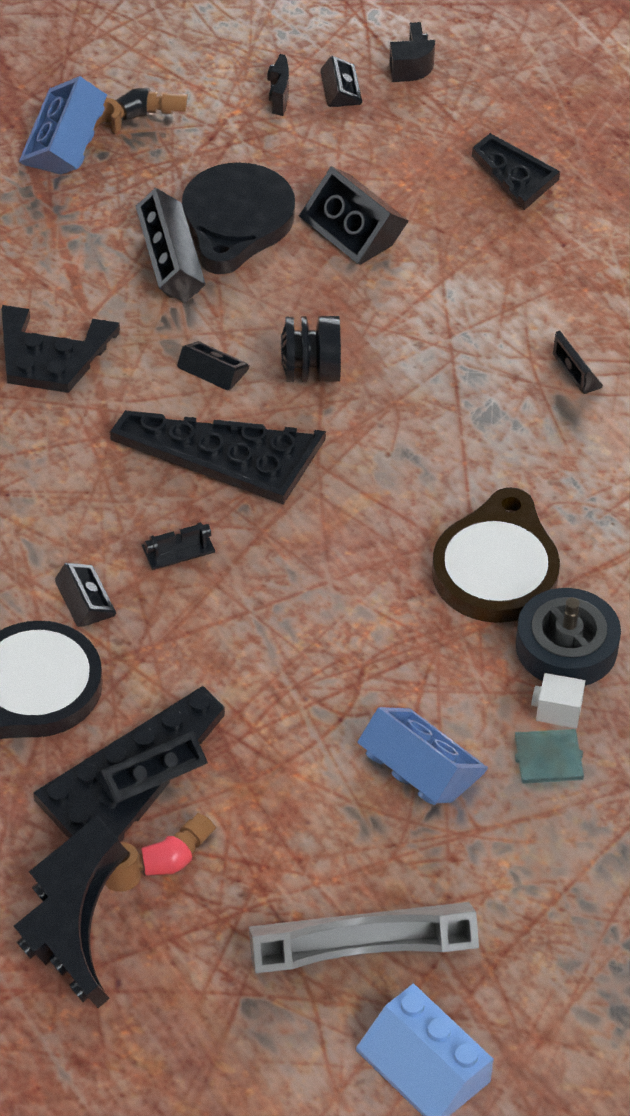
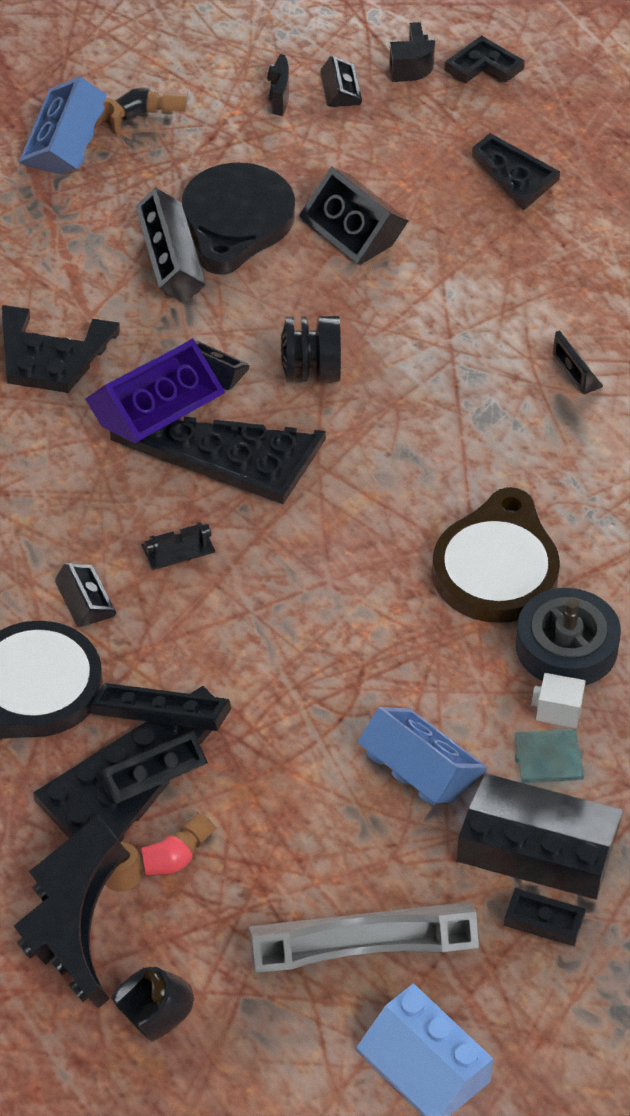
(154, 1001): none -> black piece
(156, 393): none -> dark purple slope
(161, 706): none -> black tile
(487, 56): none -> black plate
(539, 836): none -> black slope
(544, 917): none -> black plate

